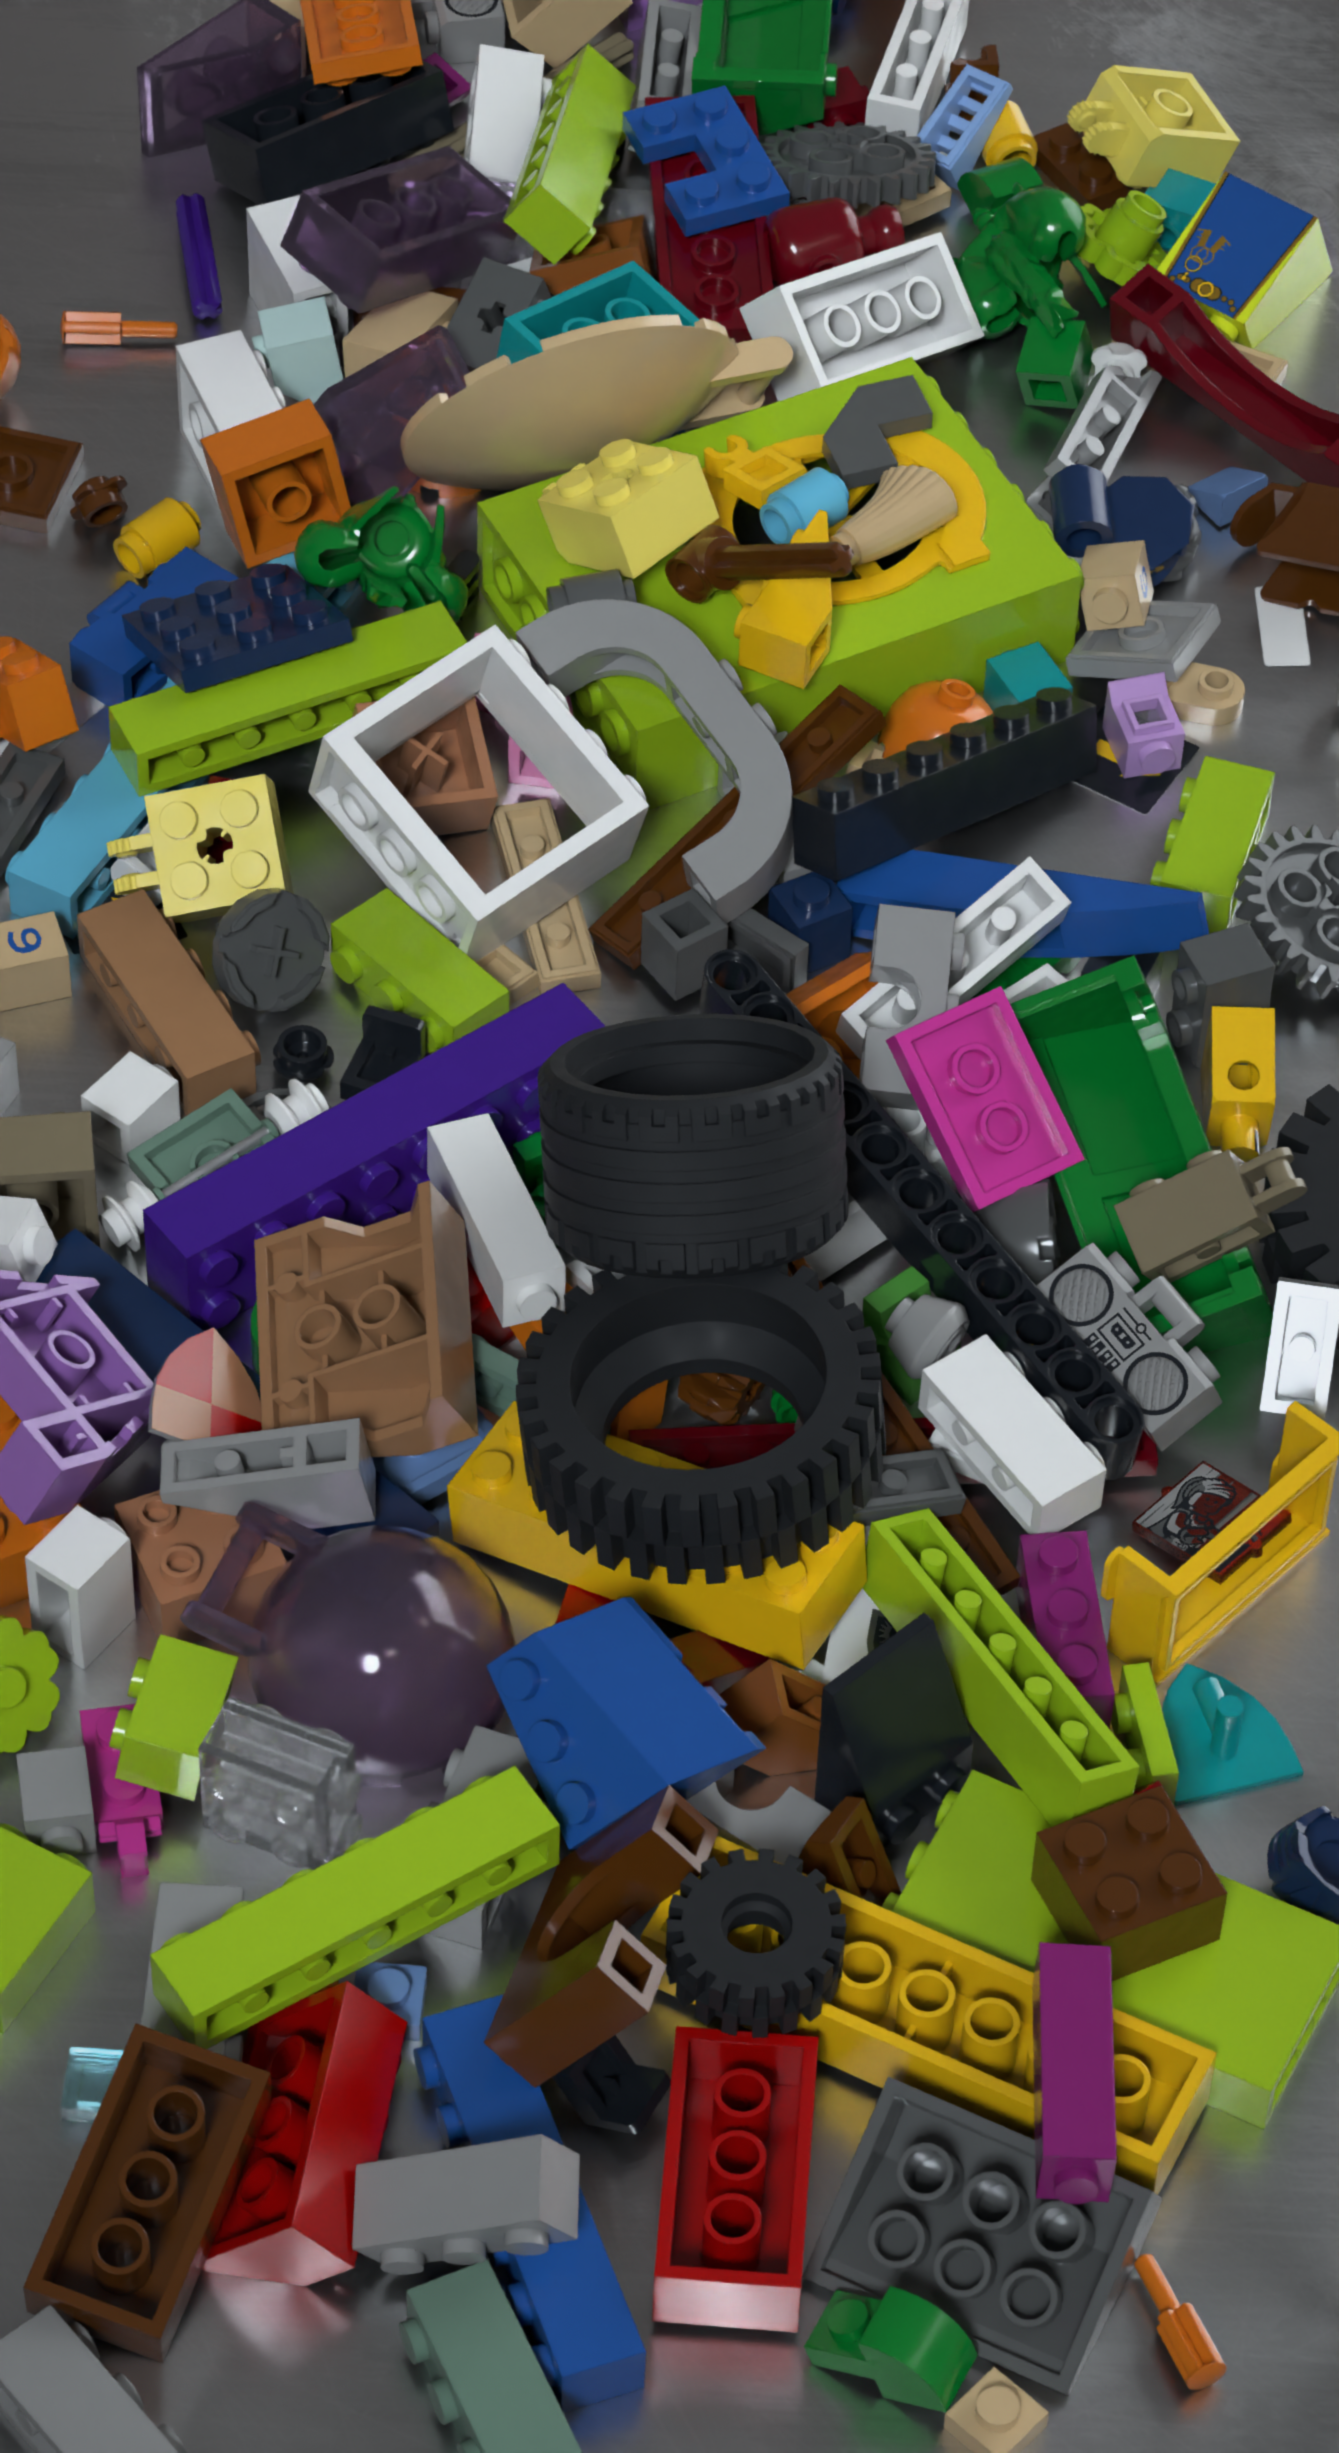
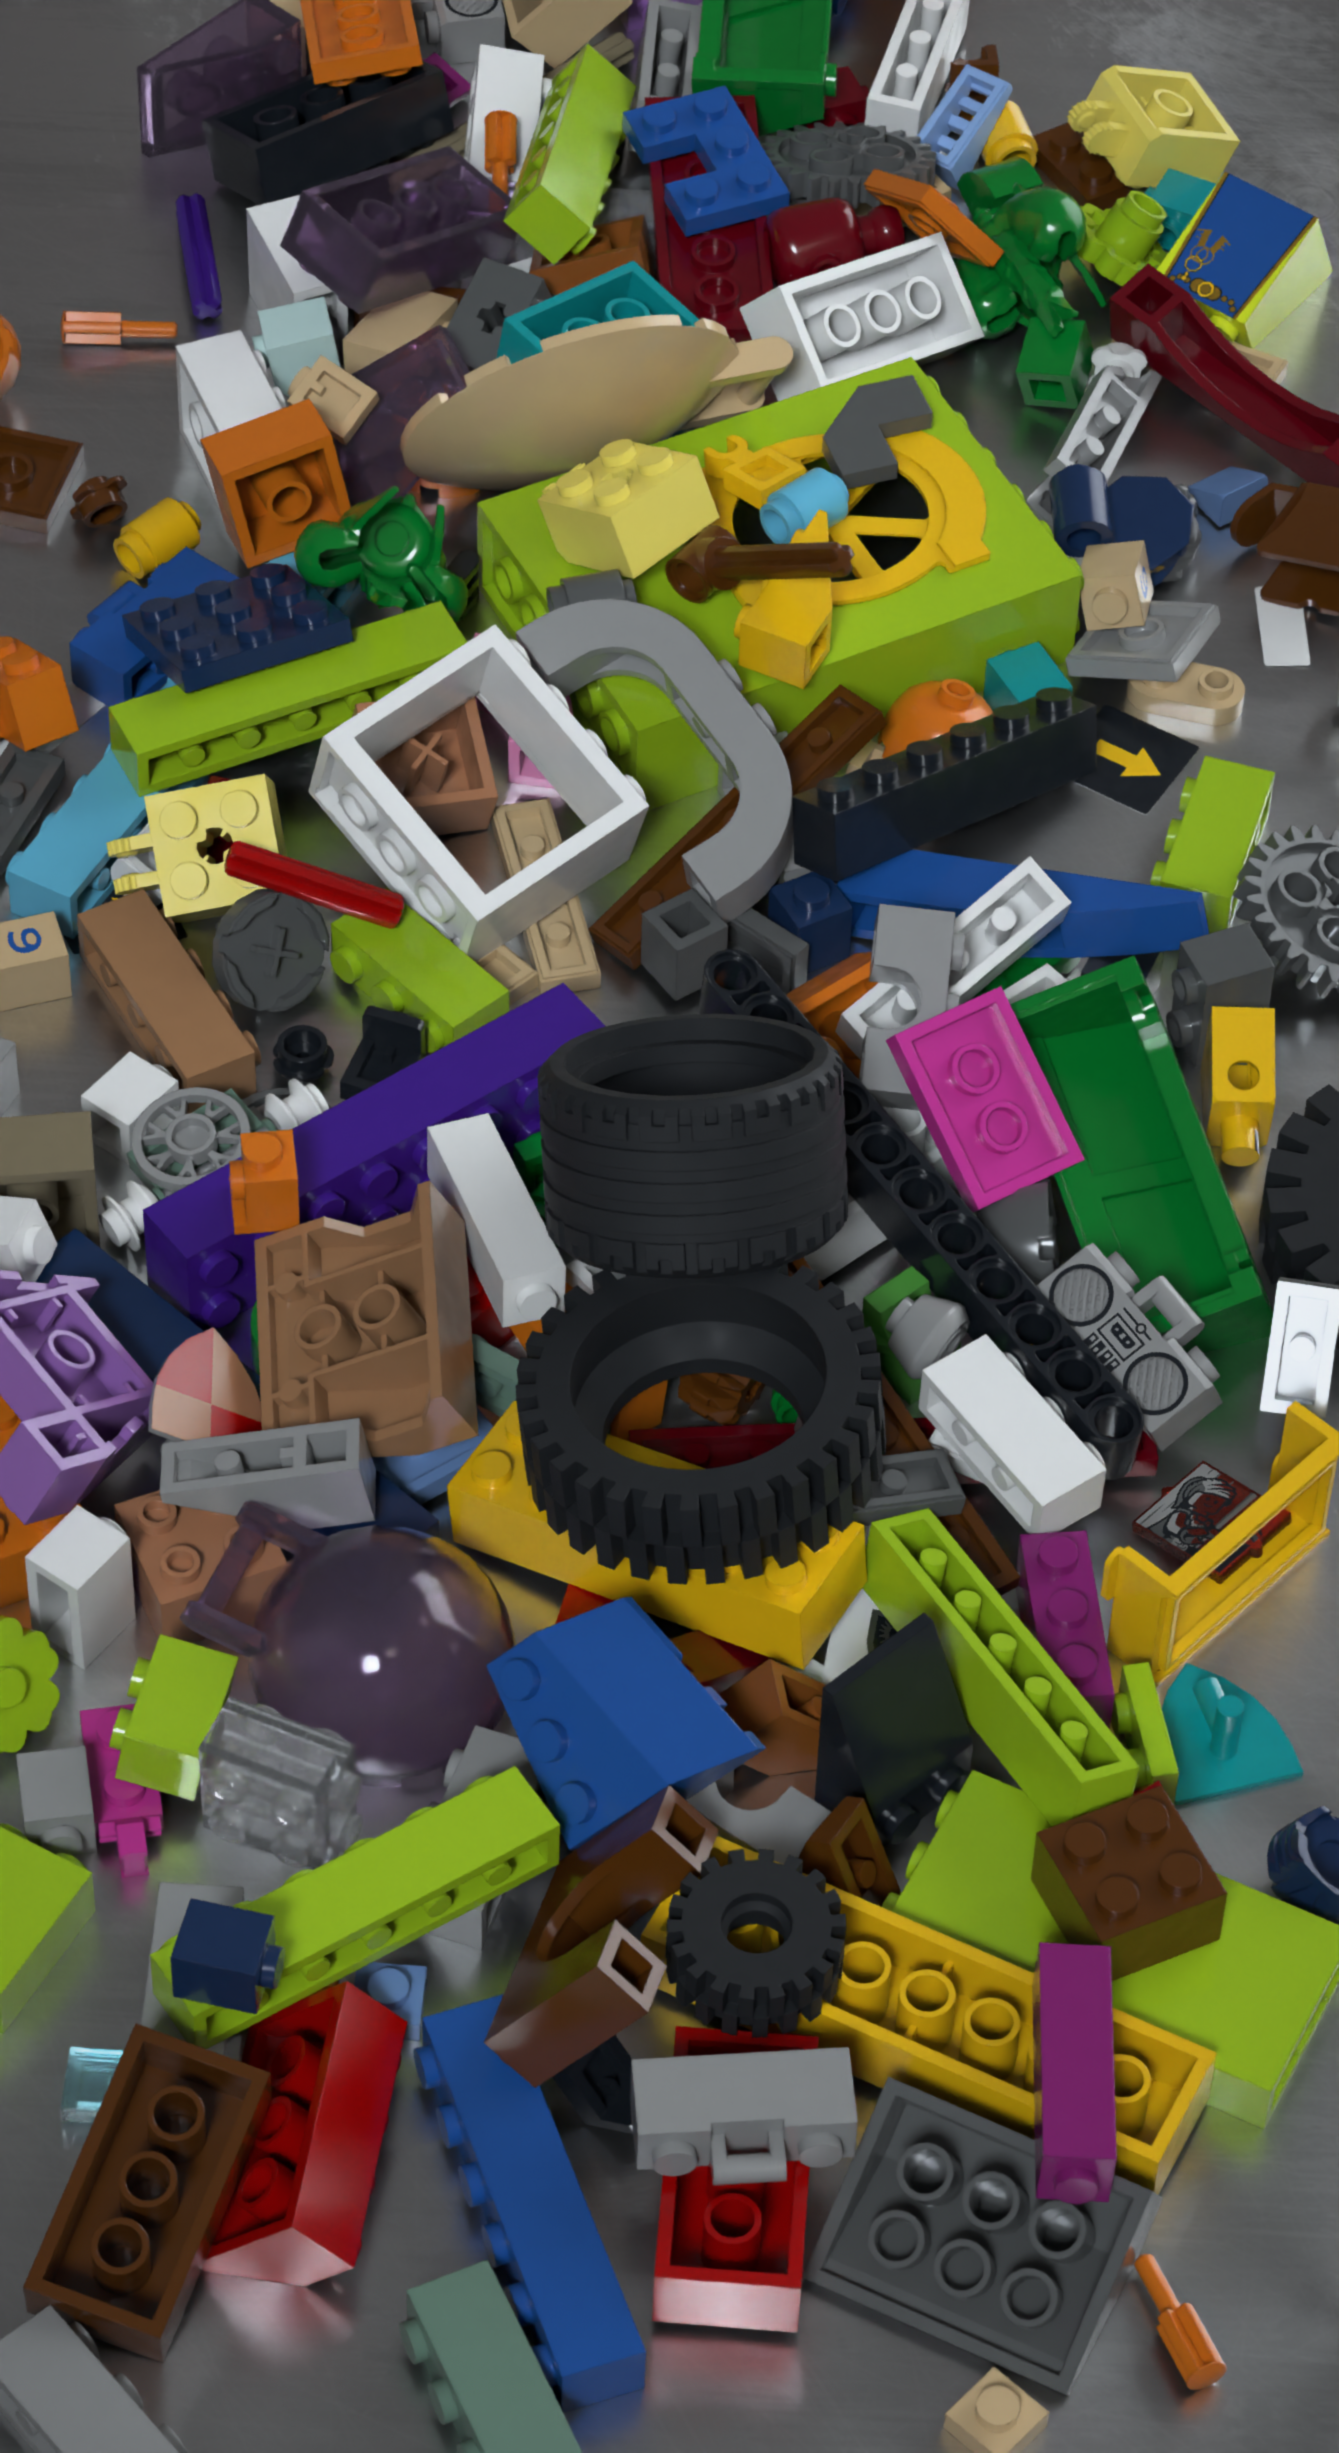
(189, 1137): none -> light grey wheel
(225, 1956): none -> dark blue brick
(264, 1183): none -> orange brick
(314, 884): none -> red axle
(336, 395): none -> tan bracket
(466, 2203): light grey brick -> none
(500, 146): none -> orange axle
(743, 2113): none -> light grey piece
(899, 2342): green brick -> none
(903, 510): tan piece -> none
(930, 212): none -> orange plate
(1143, 726): lavender window -> none
(1205, 1210): dark tan brick -> none

